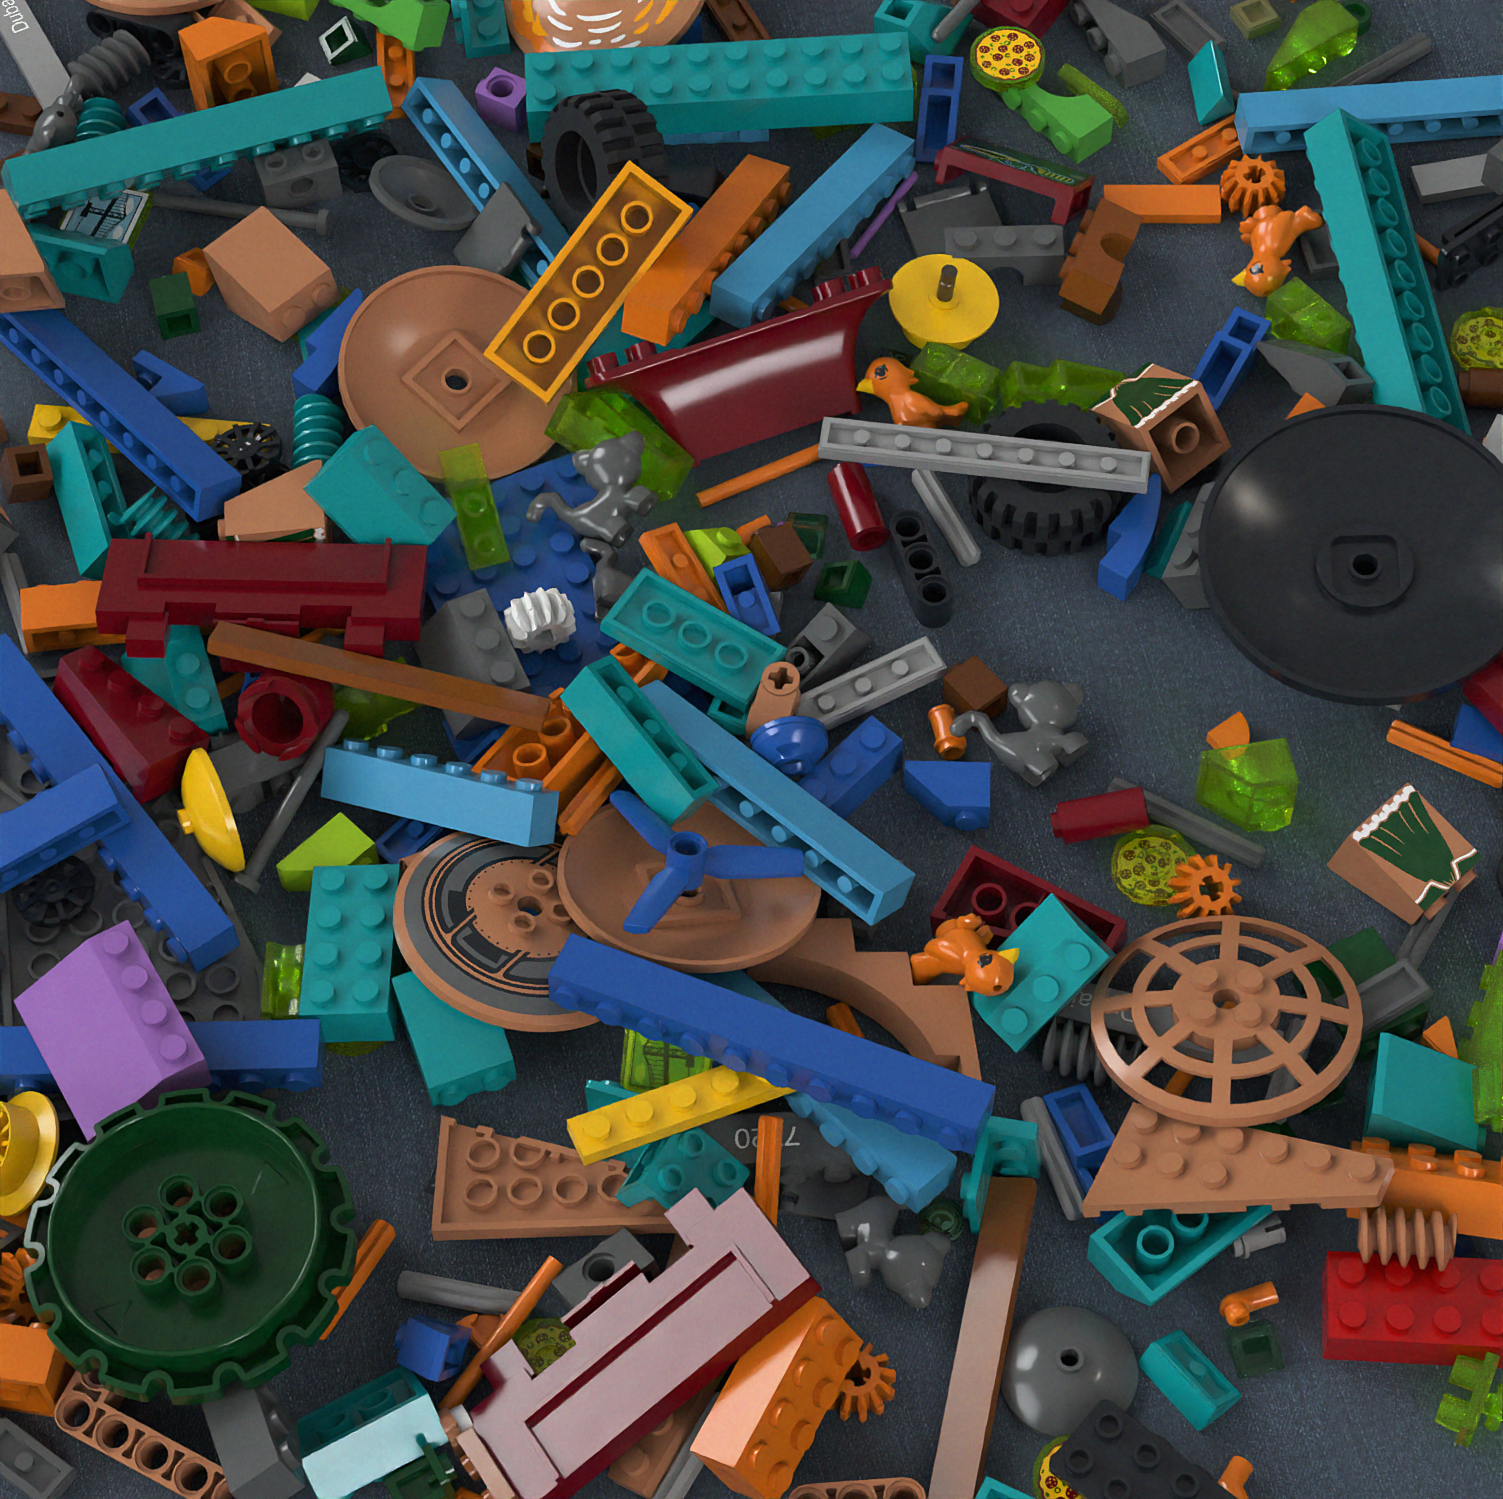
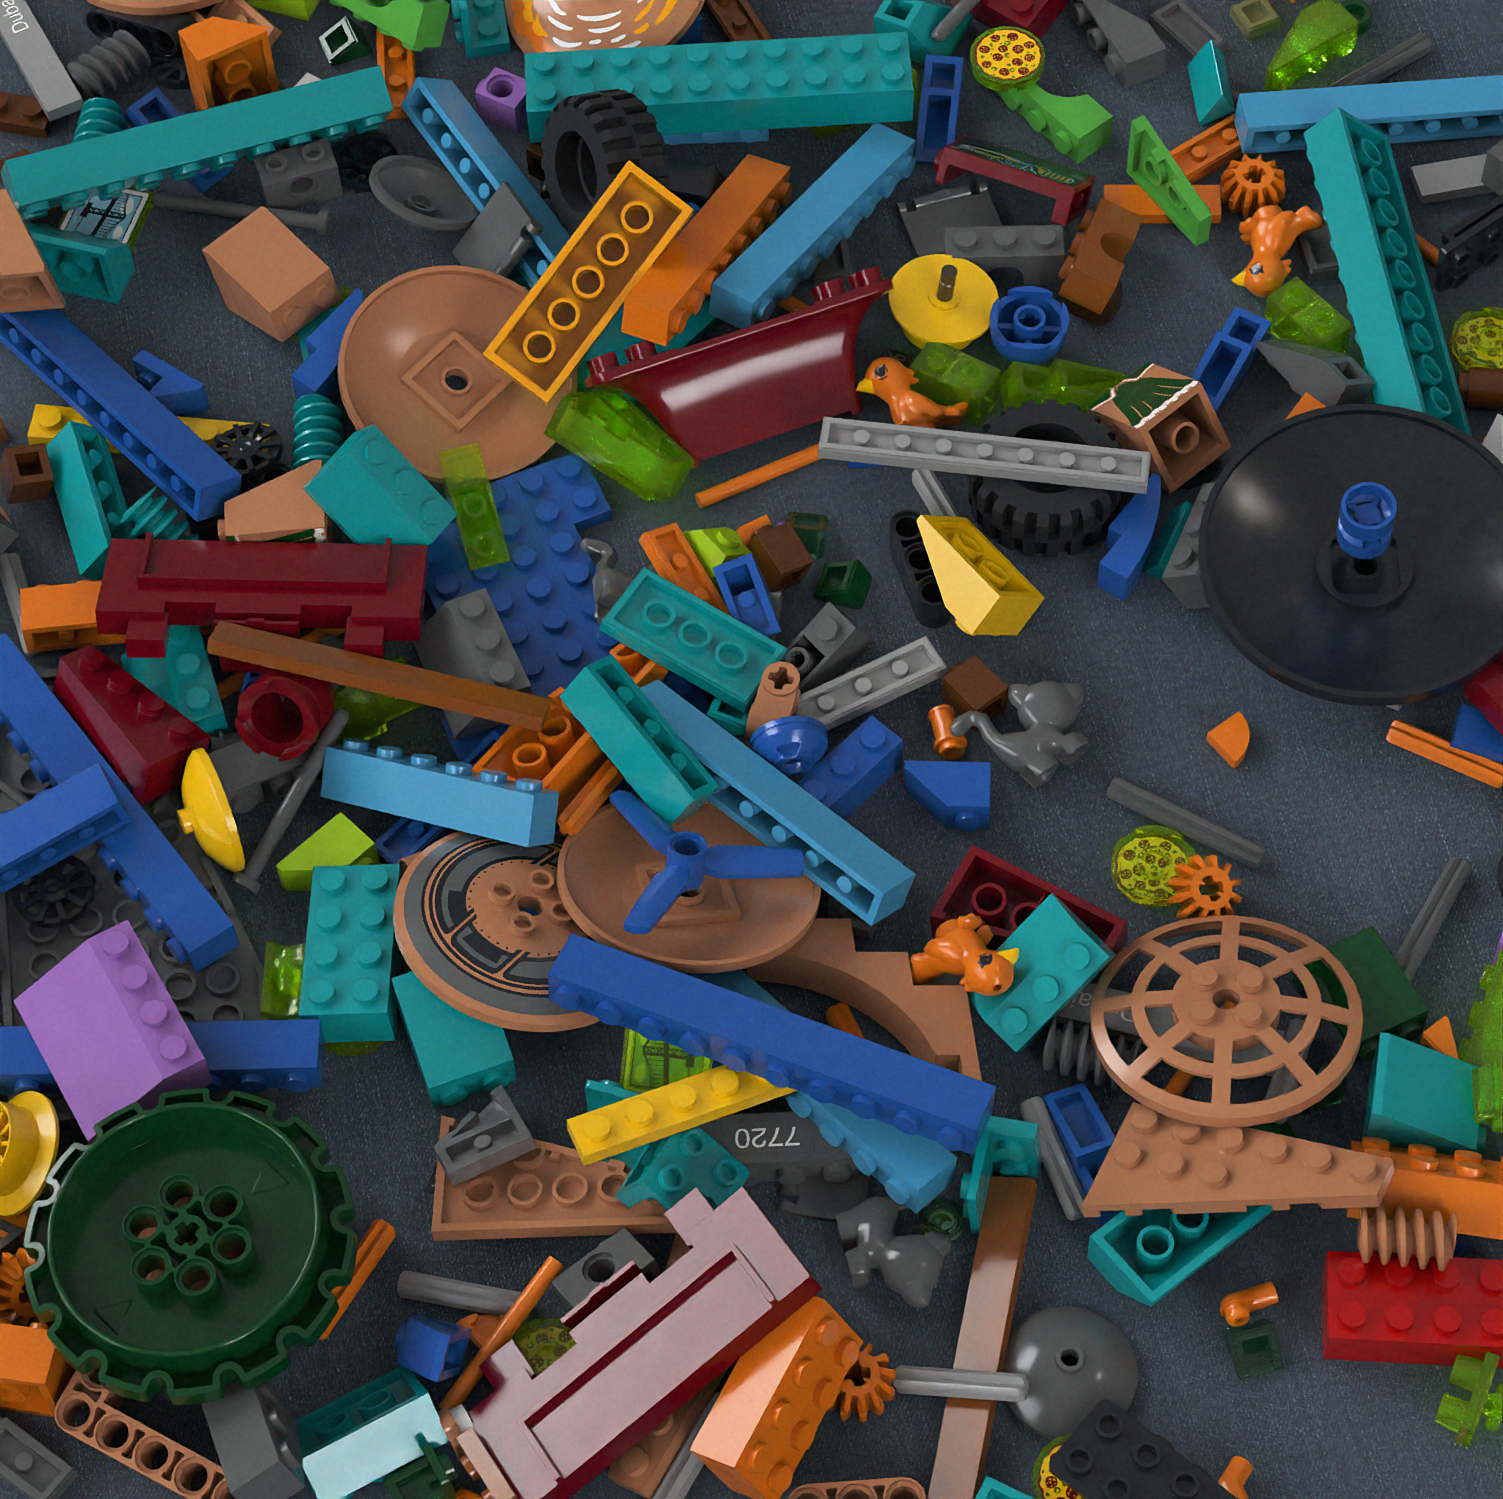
(58, 122): dark grey animal -> none
(174, 305): dark green brick -> none
(197, 269): orange slope -> none
(484, 1140): none -> flat silver wing
(539, 620): white gear -> none
(612, 471): dark grey animal -> none
(768, 1164): orange axle -> none
(857, 506): dark red brick -> none
(883, 215): medium lavender axle -> none
(961, 1383): none -> light grey axle
(976, 578): none -> yellow slope
(1028, 325): none -> blue cylinder
(1082, 85): clear neon green tile -> none
(1101, 815): dark red brick -> none
(1165, 183): none -> bright green wing
(1188, 1379): teal slope -> none
(1249, 784): clear neon green slope -> none
(1258, 1238): light grey pin -> none
(1366, 520): none -> blue wheel
(1388, 995): dark grey tile -> none
(1407, 857): slope -> none

